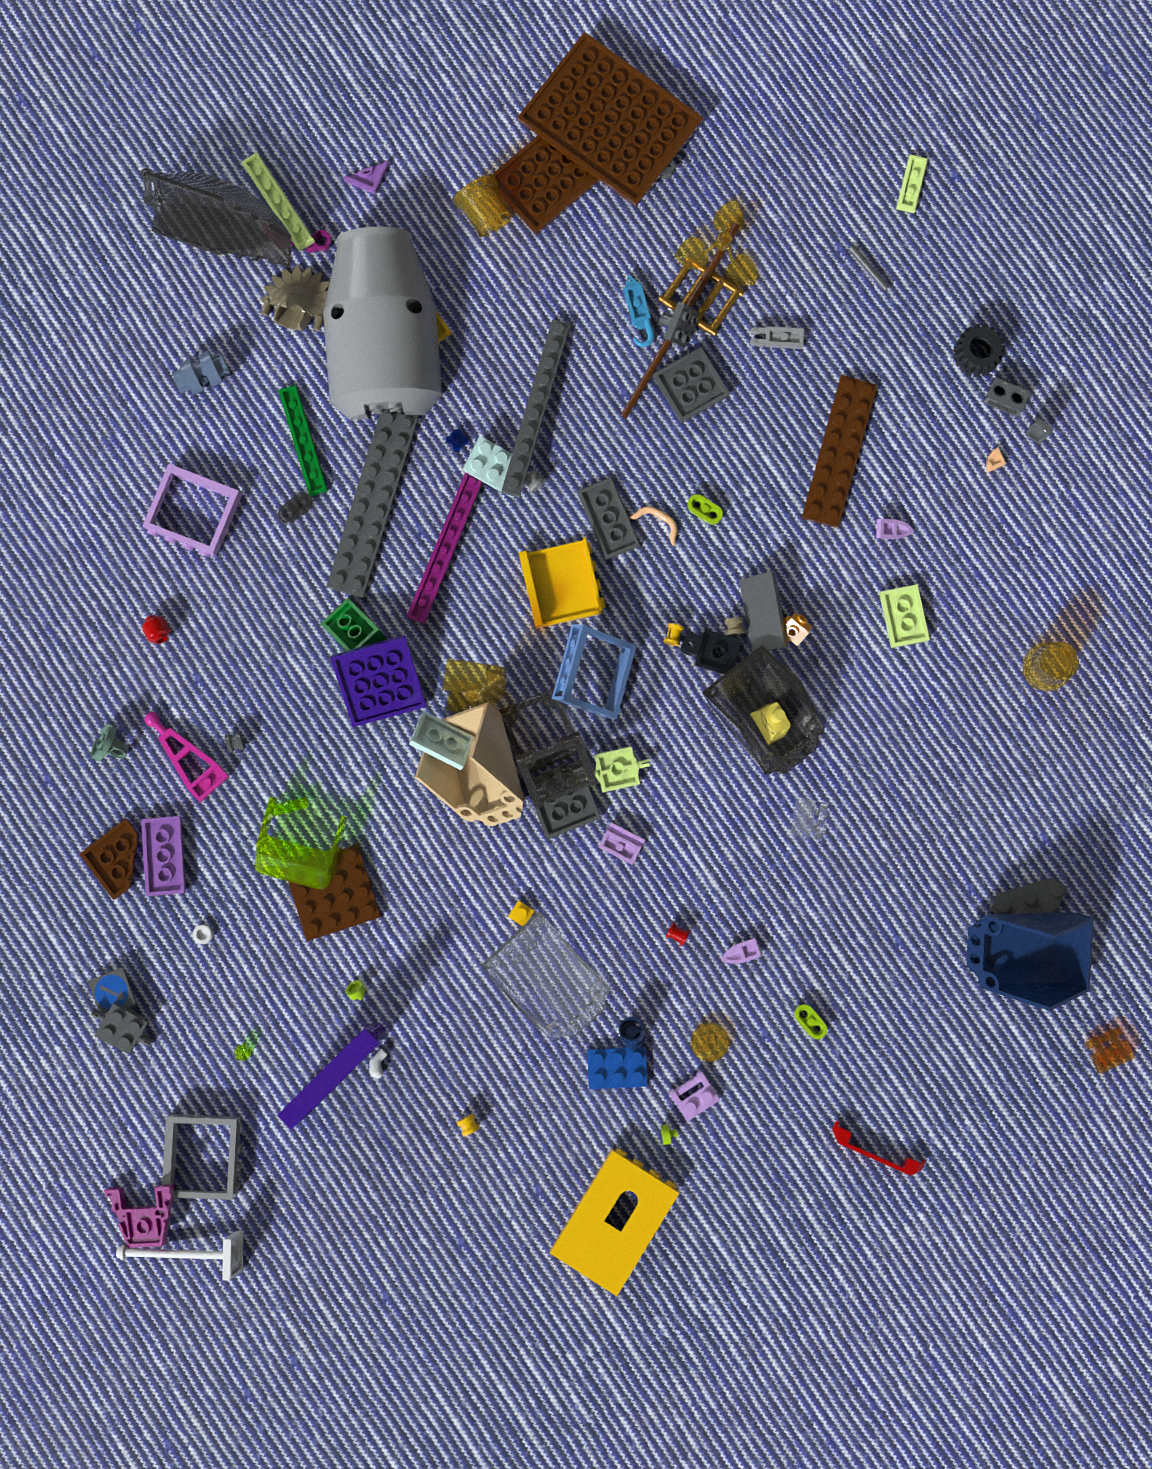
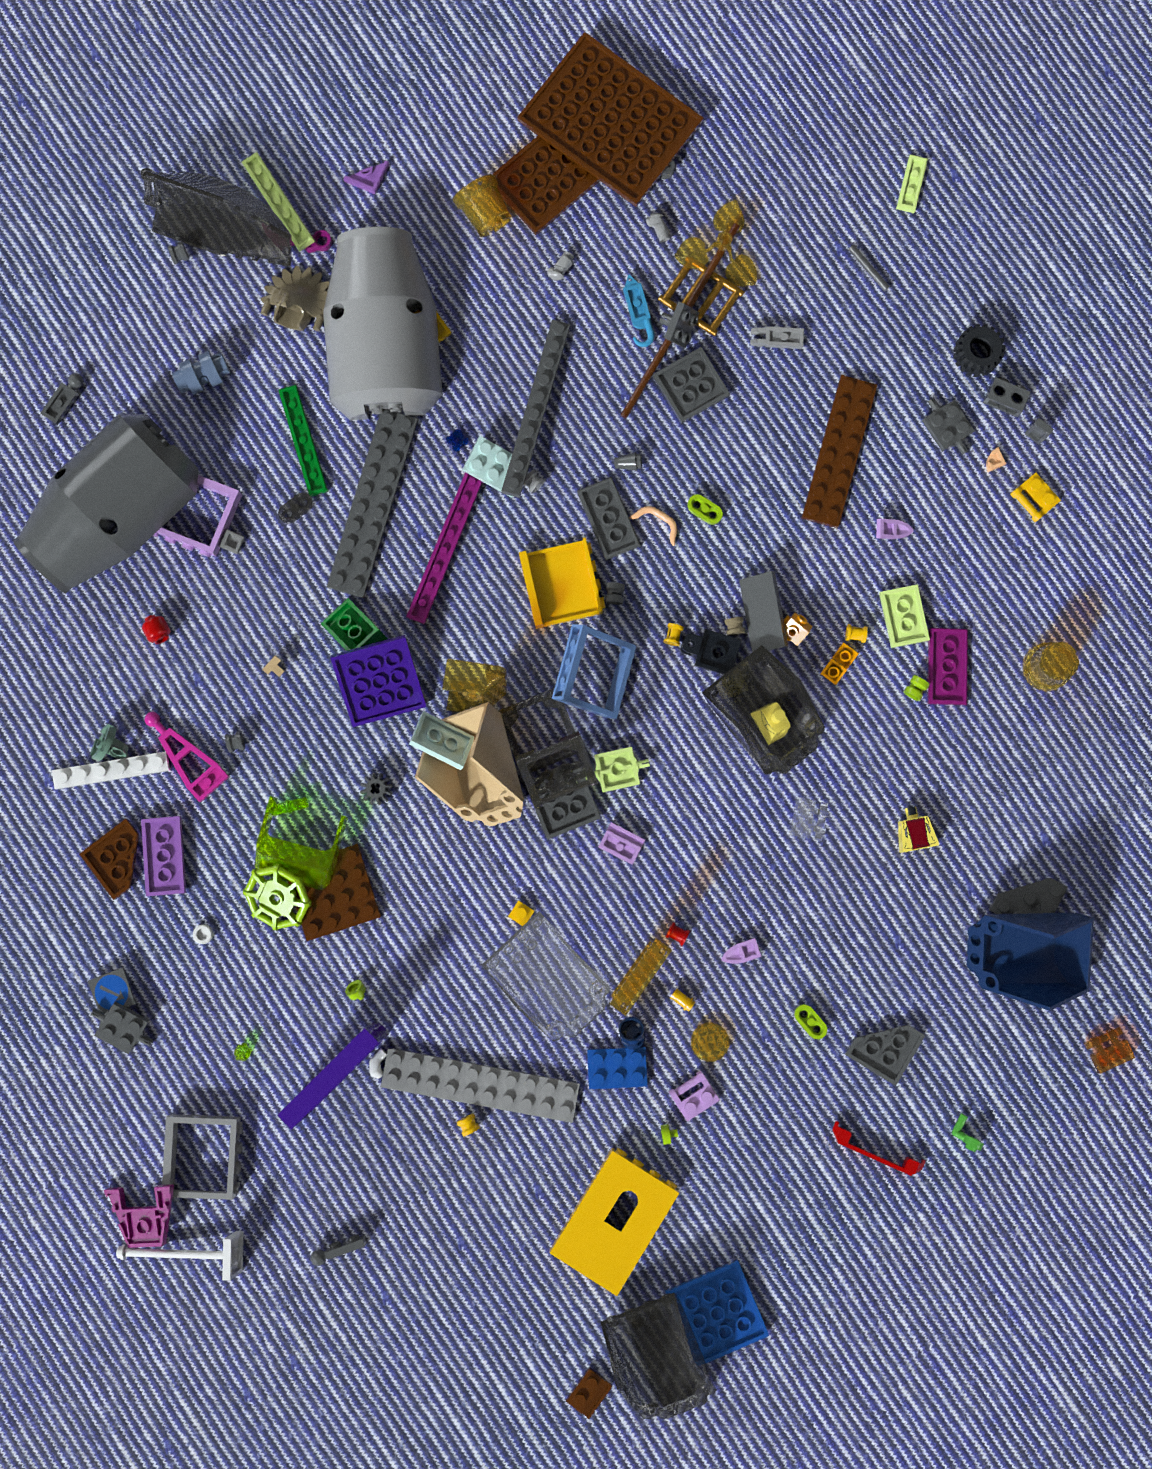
(62, 399): none -> dark grey plate
(107, 501): none -> dark grey cylinder
(111, 770): none -> white plate
(178, 253): none -> dark grey wheel
(231, 541): none -> light grey tile
(273, 666): none -> tan tile
(283, 890): none -> lime plate
(337, 1248): none -> dark grey plate
(383, 789): none -> dark grey gear
(480, 1085): none -> light grey plate
(561, 267): none -> light grey arm
(589, 1393): none -> reddish brown plate
(614, 593): none -> dark grey wheel
(630, 462): none -> dark grey cone
(639, 975): none -> clear yellow window
(657, 1359): none -> clear smoke windscreen
(660, 227): none -> light grey arm
(683, 1000): none -> yellow pin
(721, 1311): none -> blue plate
(839, 663): none -> light orange slope
(856, 633): none -> yellow bush
(886, 1051): none -> dark grey plate
(915, 832): none -> torso
(916, 688): none -> lime wheel
(947, 666): none -> magenta tile
(948, 425): none -> dark grey plate
(971, 1143): none -> bright green plate
(1039, 493): none -> yellow plate

